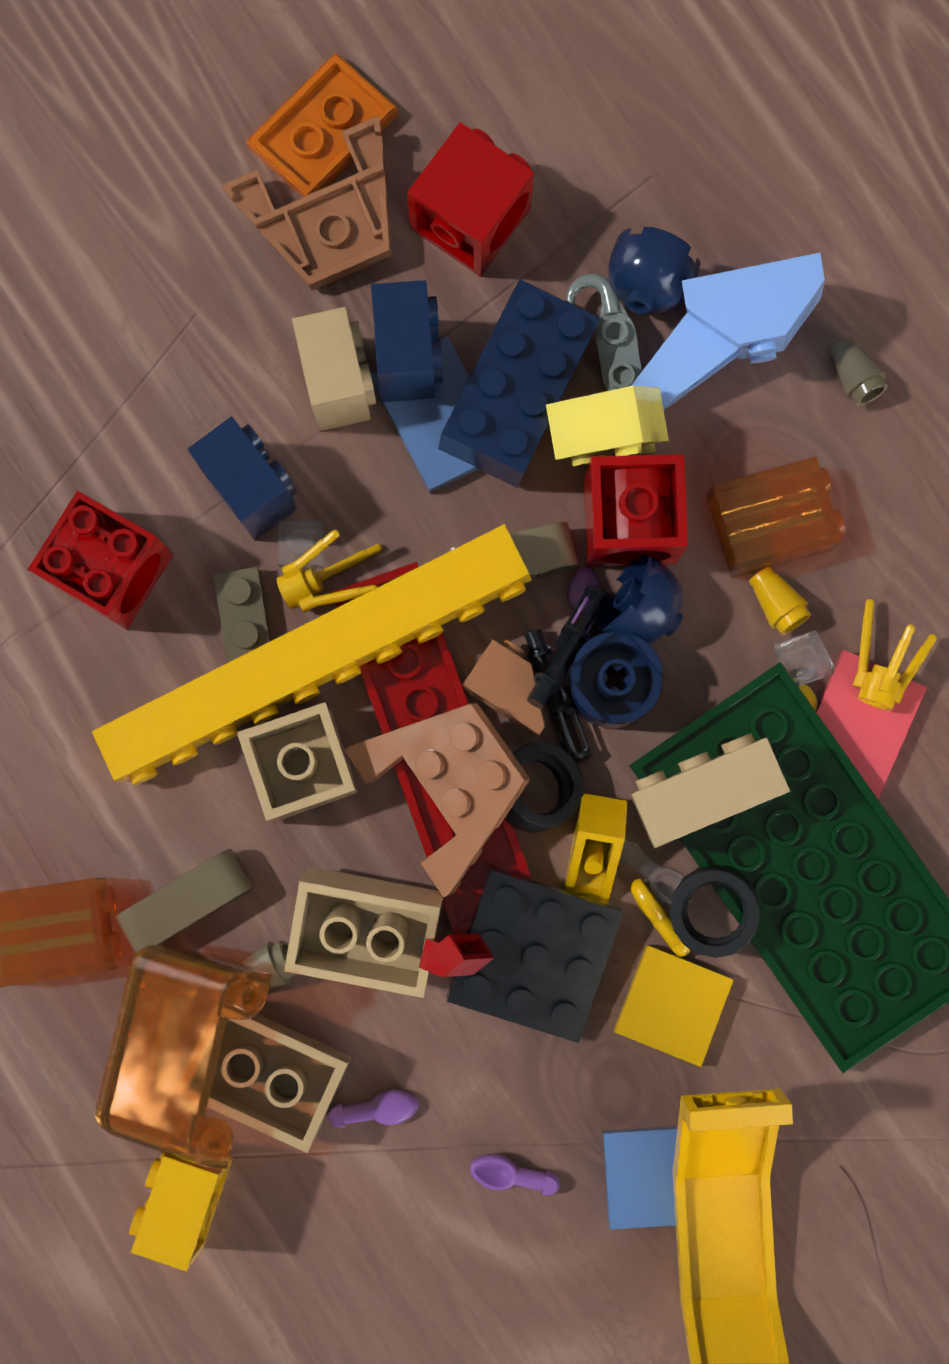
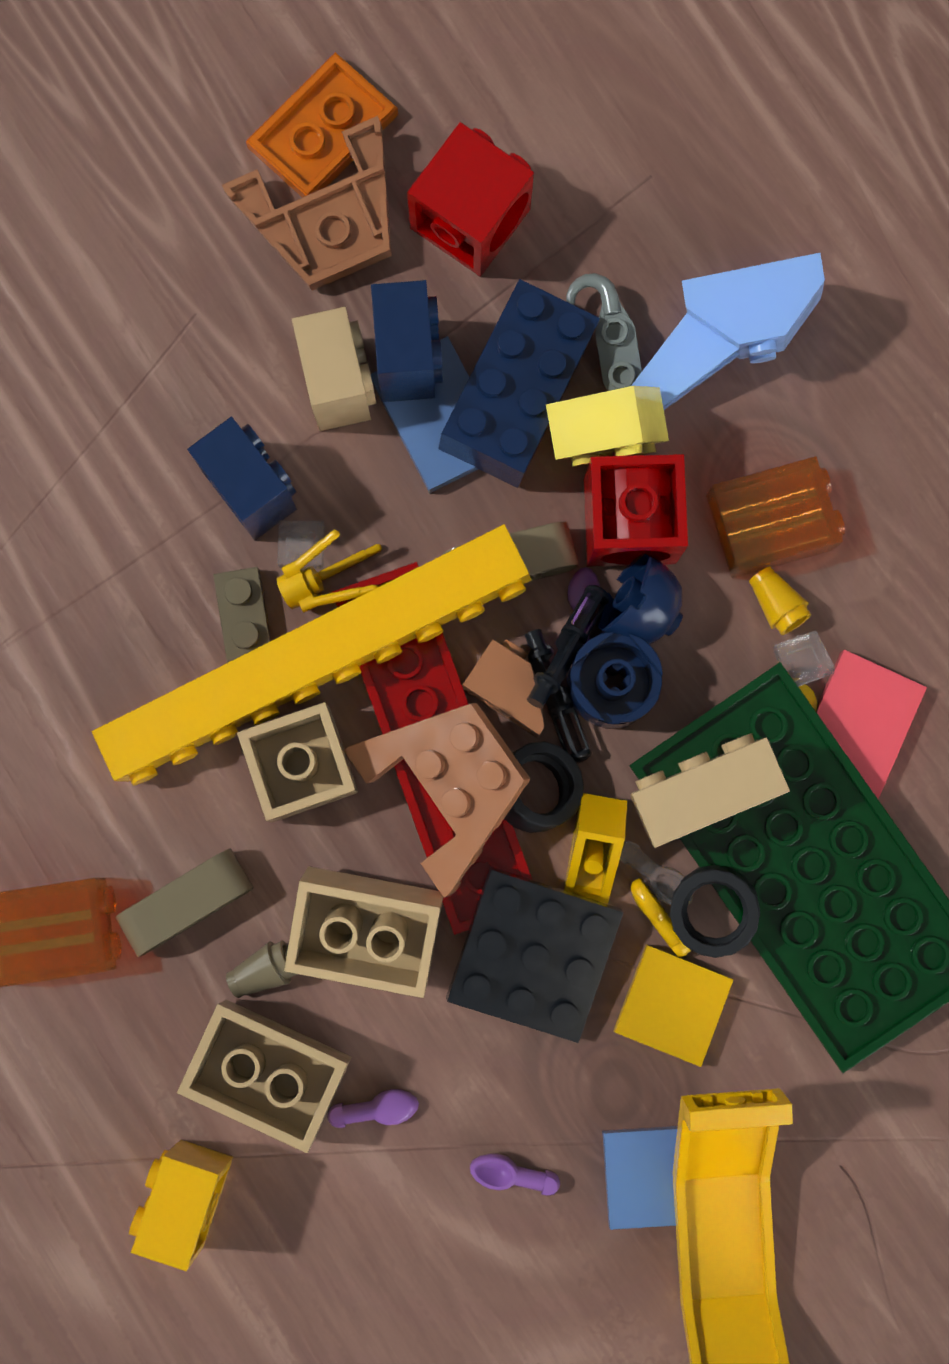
(101, 560): red brick -> none
(170, 1048): clear orange windscreen -> none
(455, 955): red piece -> none
(650, 269): dark blue cylinder -> none
(857, 372): dark tan cone -> none
(882, 685): yellow plant -> none

